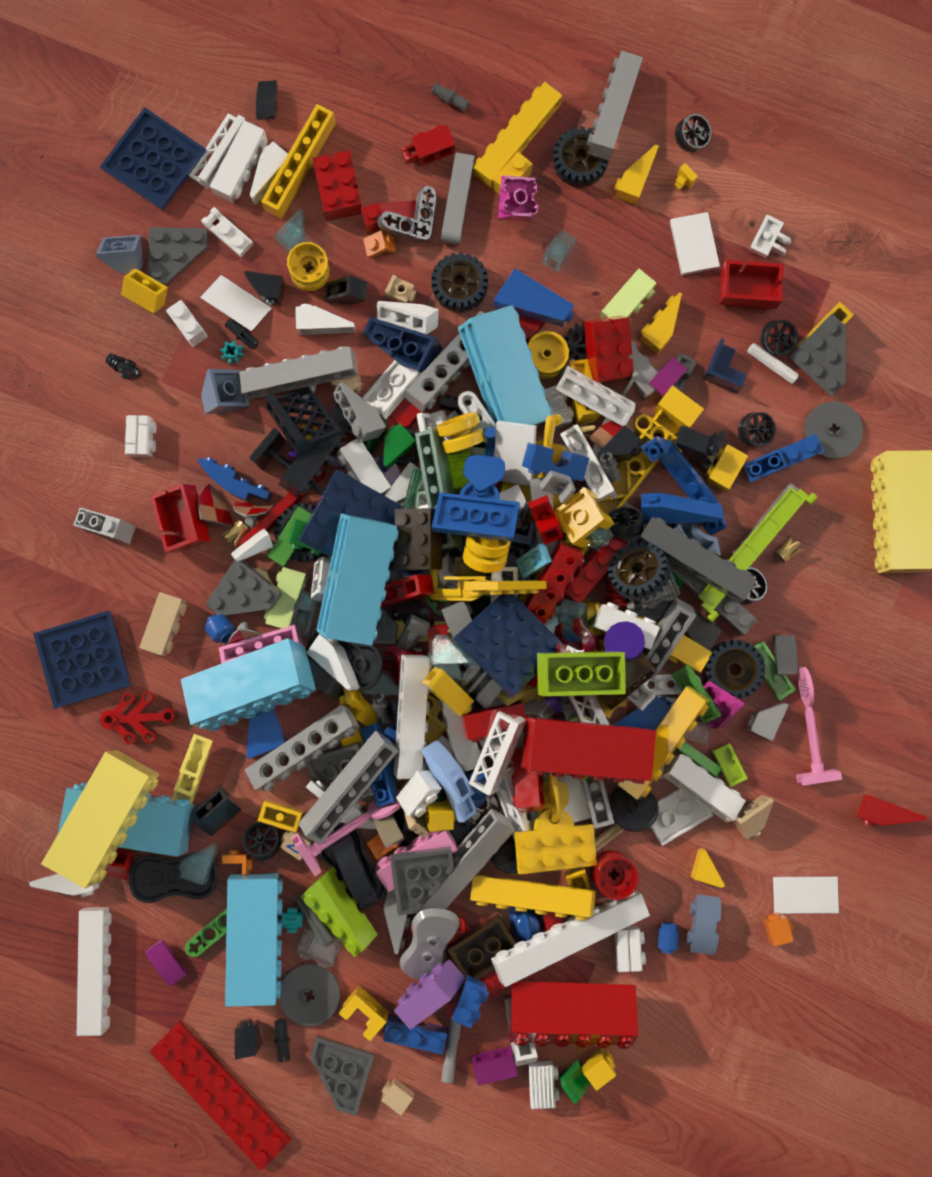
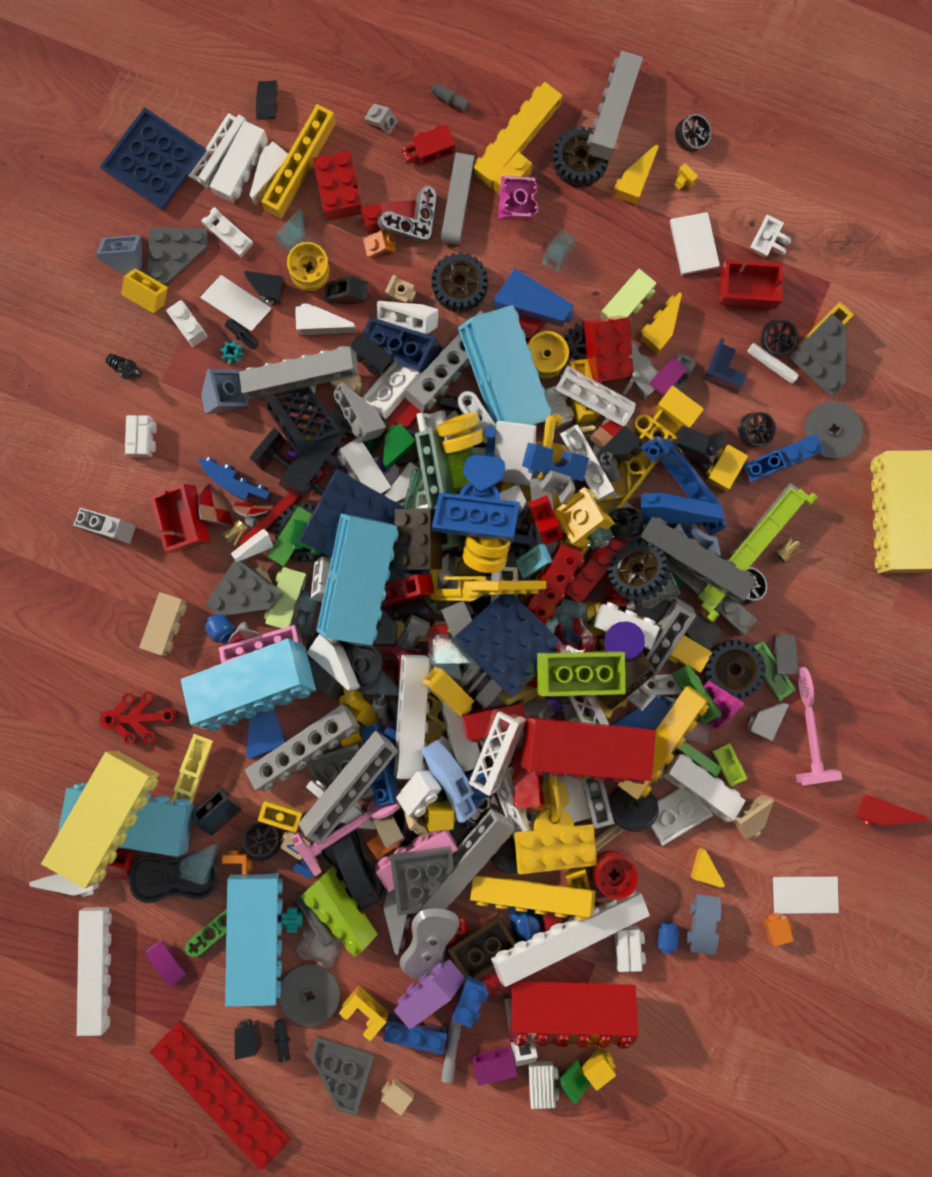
(82, 659): dark blue plate -> none
(303, 869): none -> blue tile
(371, 355): none -> black brick
(381, 117): none -> light grey bracket

